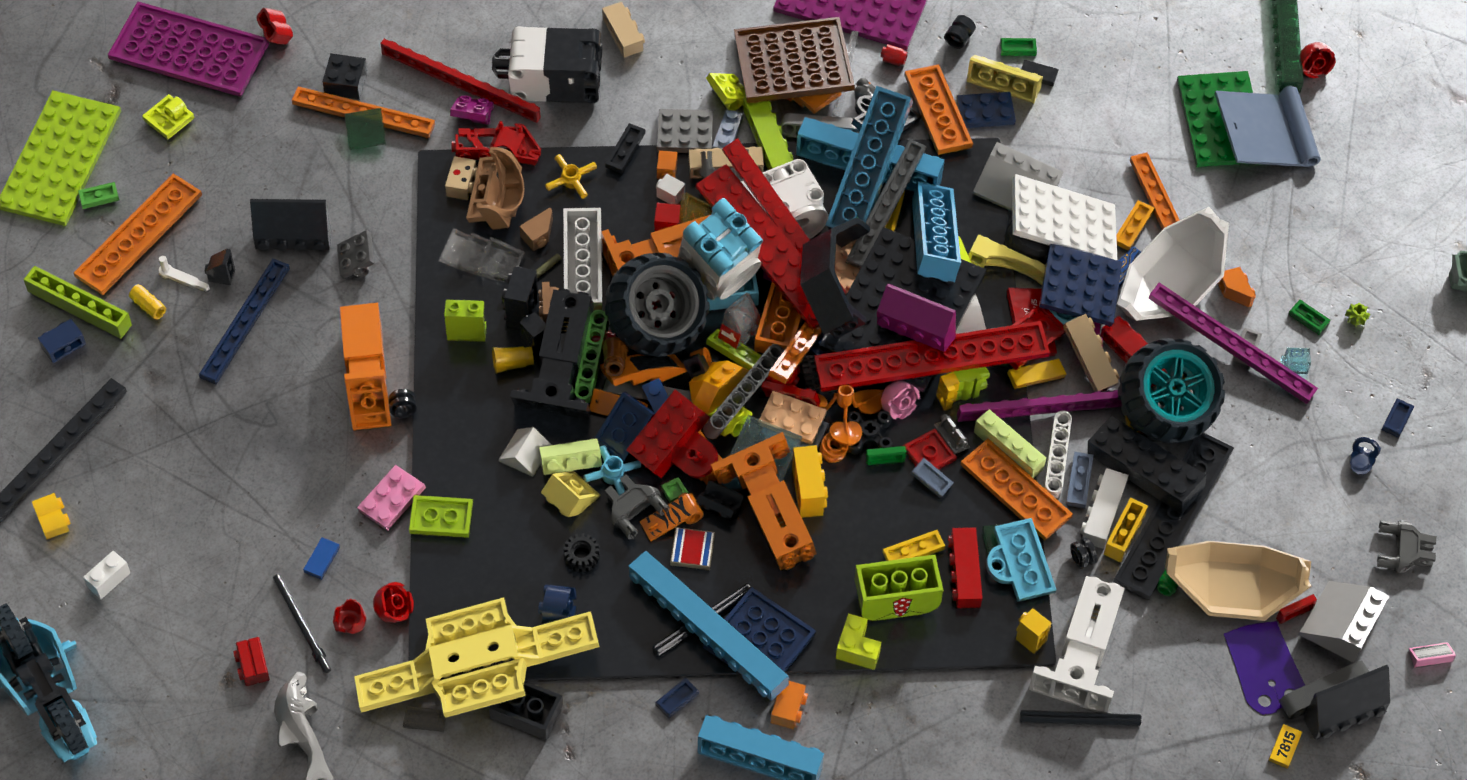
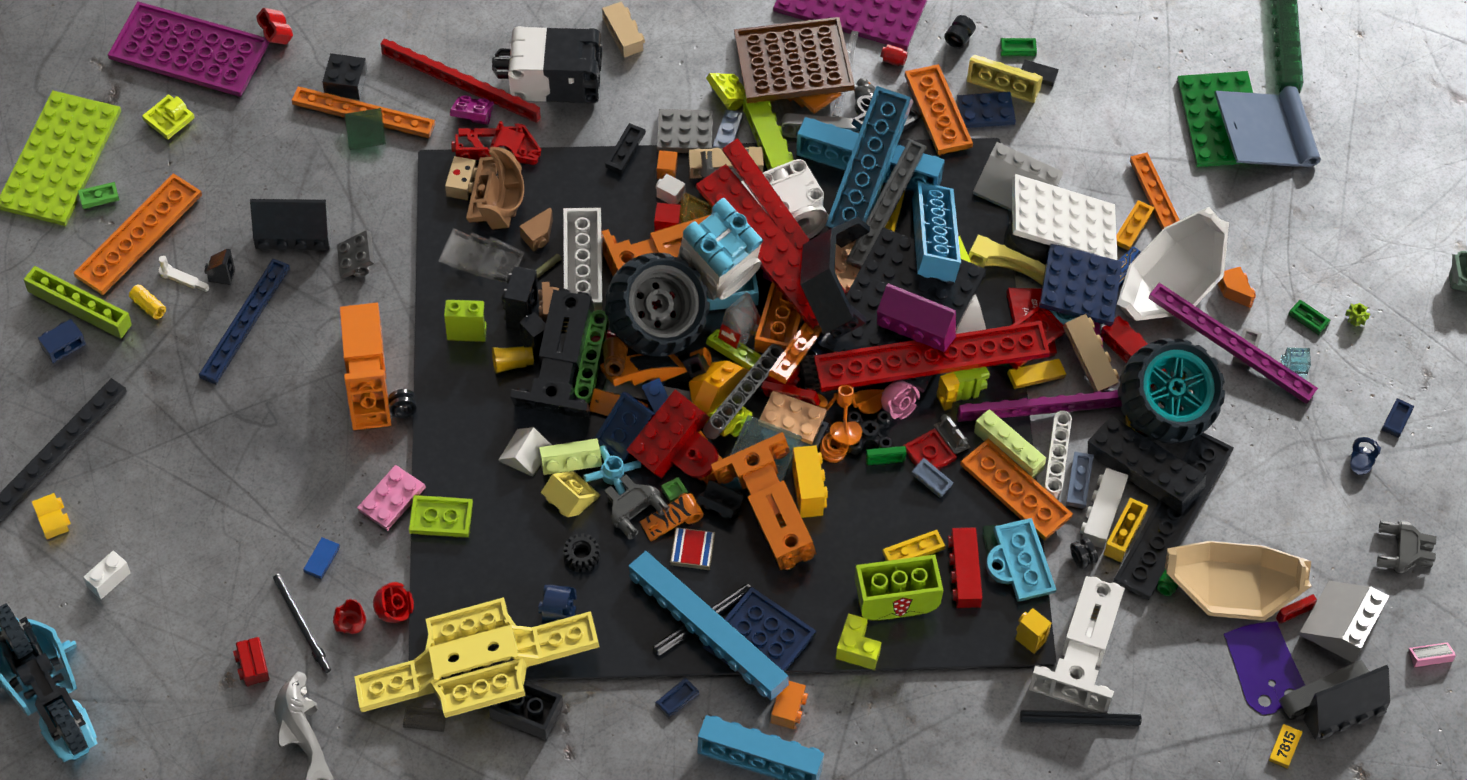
(575, 172): yellow bar -> none
(1317, 59): red cylinder -> none

